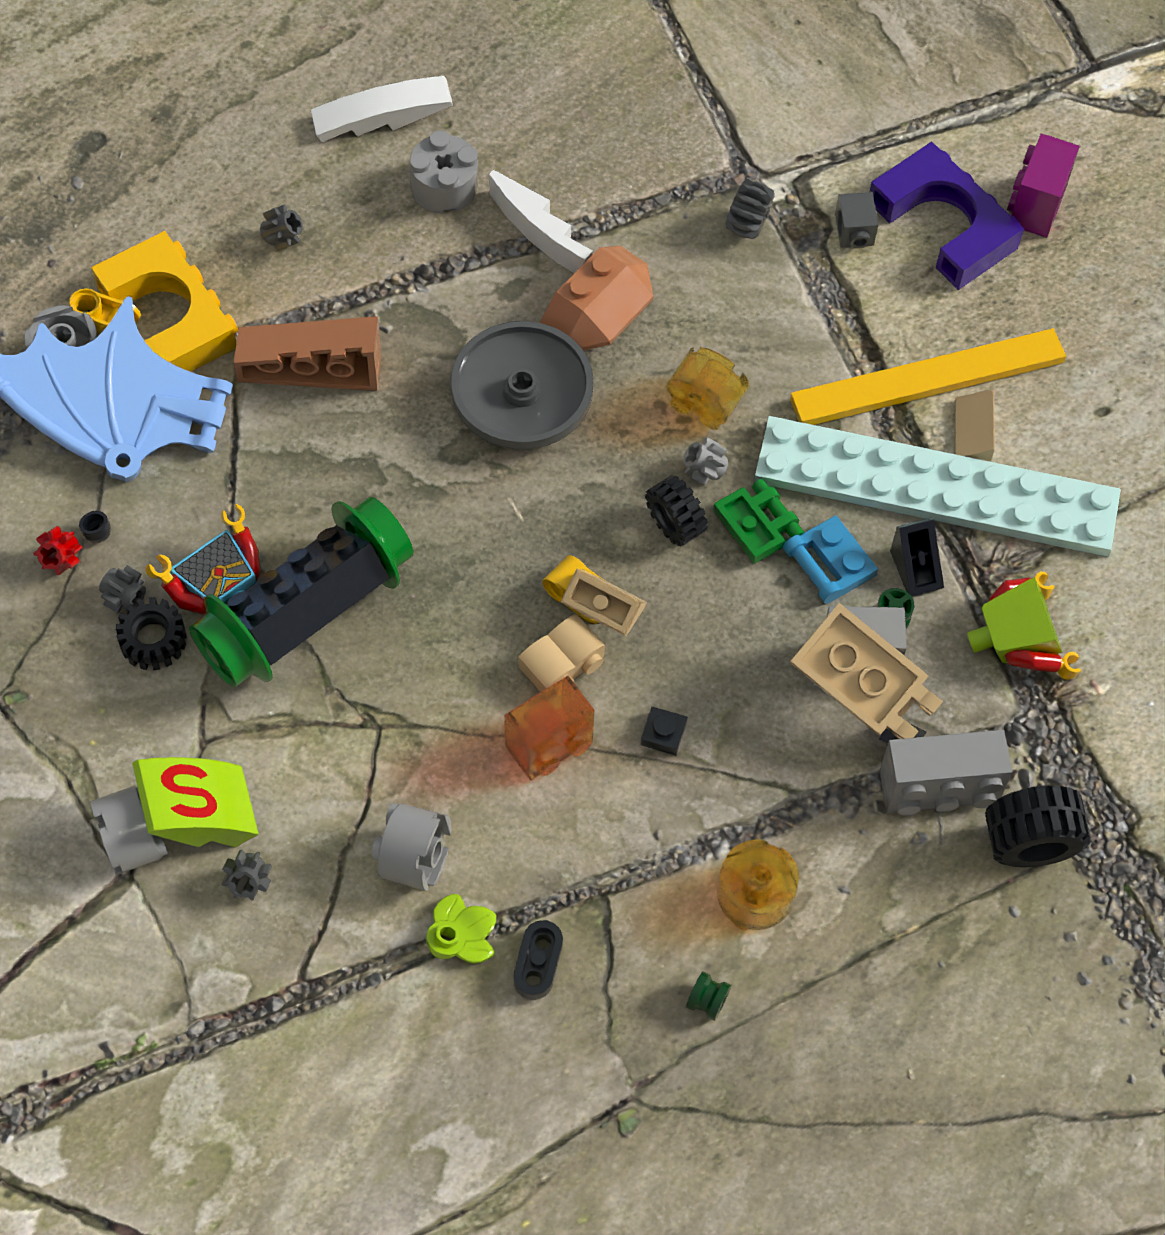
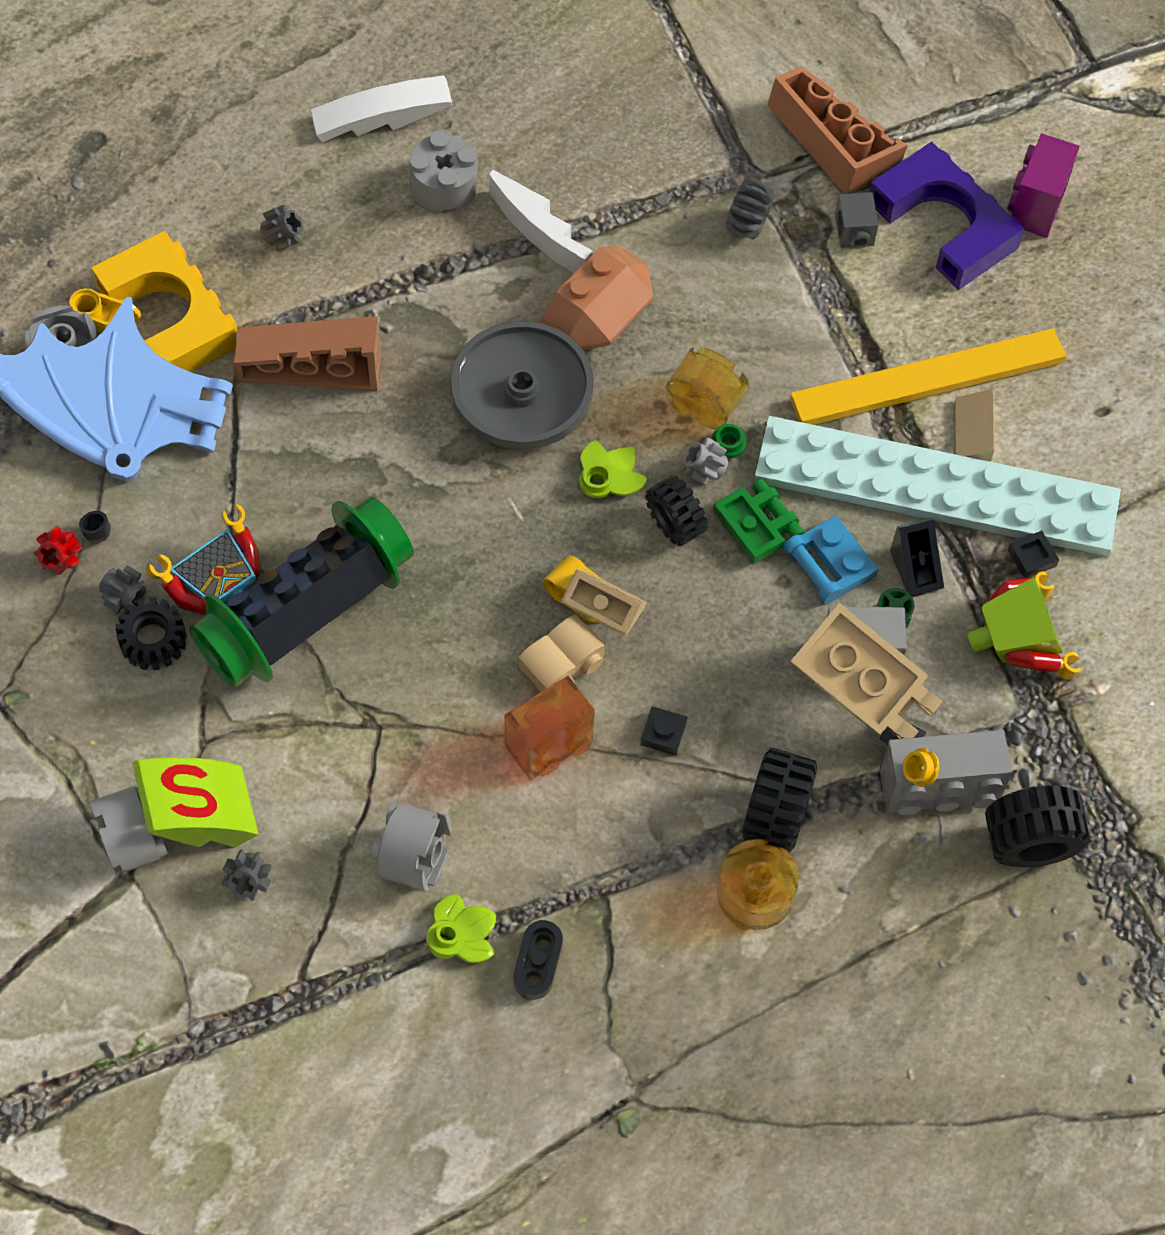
(610, 468): none -> lime plate
(708, 996): dark green wheel -> none
(731, 433): none -> green plate
(780, 798): none -> black tyre
(833, 131): none -> nougat wedge
(921, 767): none -> yellow plate
(1033, 554): none -> black plate

